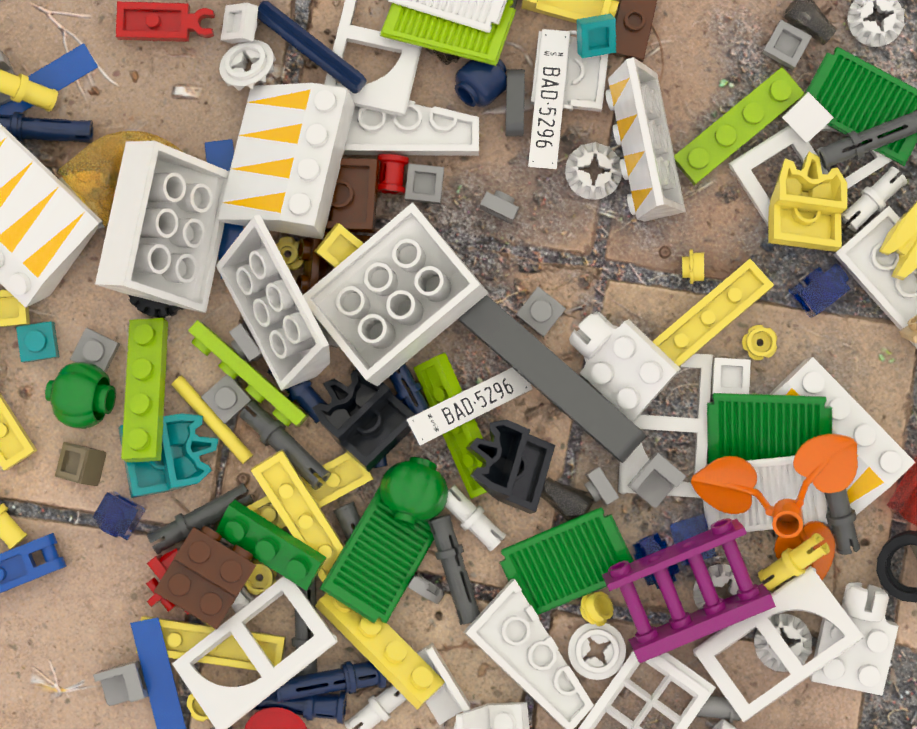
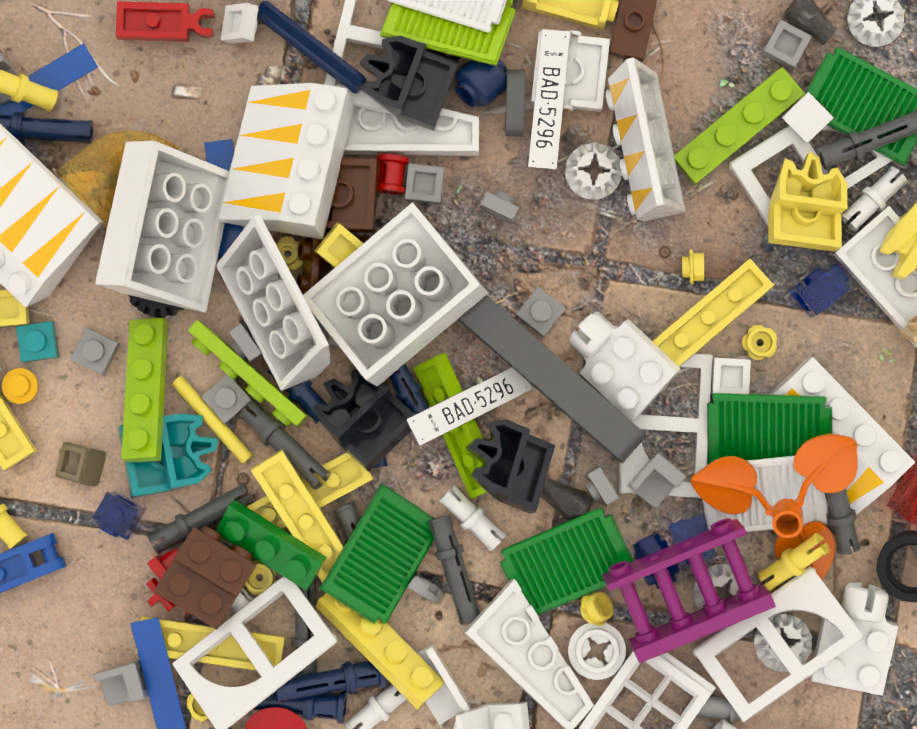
(20, 386): none -> yellow plate
(81, 395): green plant -> none
(235, 62): white gear -> none
(410, 80): none -> black plate
(414, 491): green plant -> none
(596, 35): teal plate -> none

